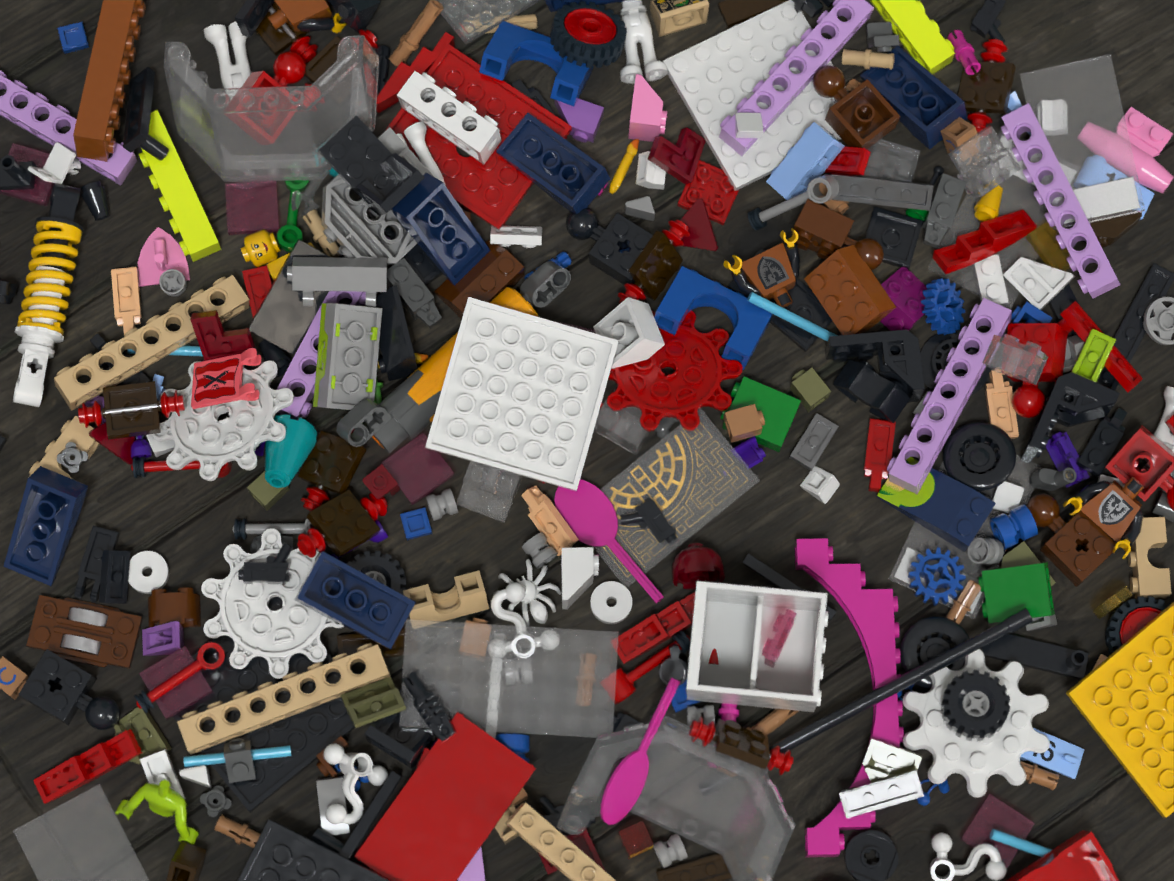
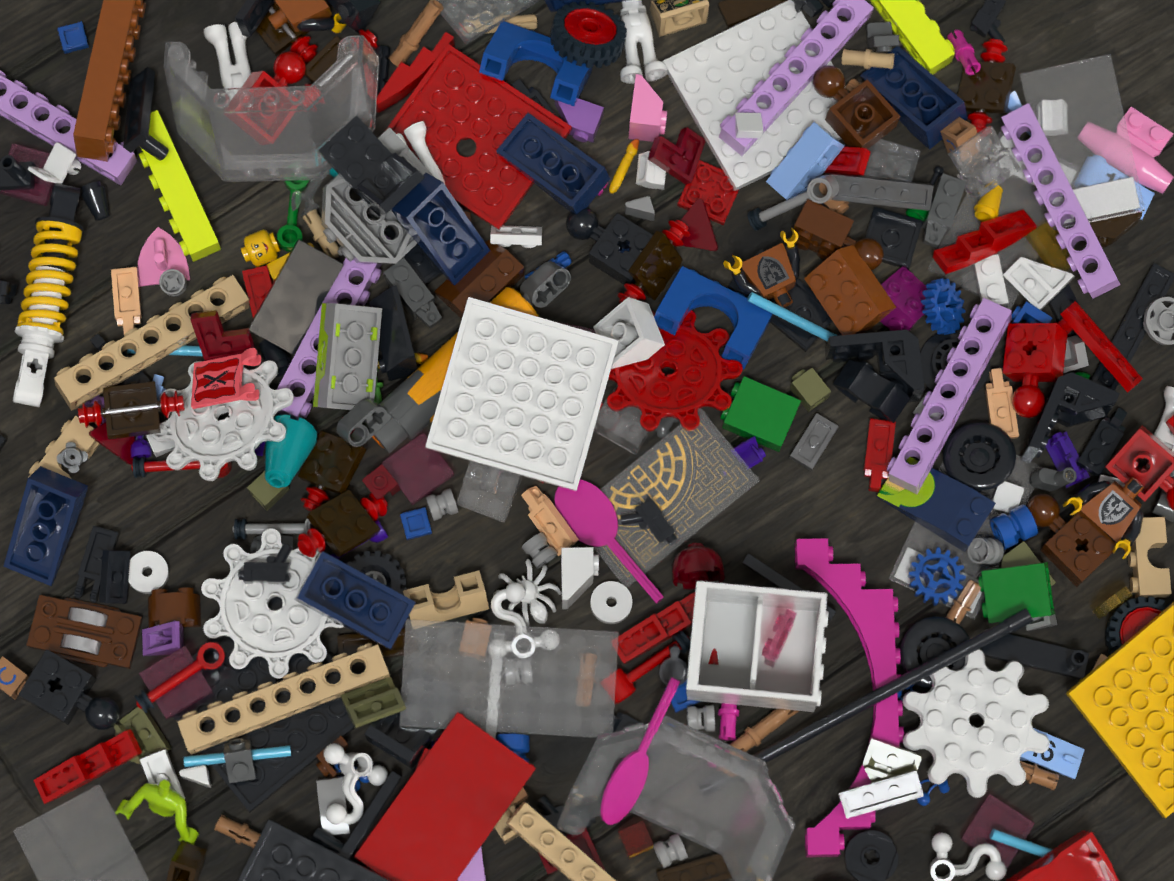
(223, 802): dark grey plate -> none
(252, 207): clear pink plate -> none
(338, 274): light grey brick -> none
(429, 707): black hinge -> none
(435, 114): white brick -> none
(741, 744): dark brown plate -> none
(744, 422): medium nougat brick -> none
(820, 484): white slope -> none
(985, 696): black wheel -> none
(1015, 359): clear brick -> none
(1094, 355): lime slope -> none

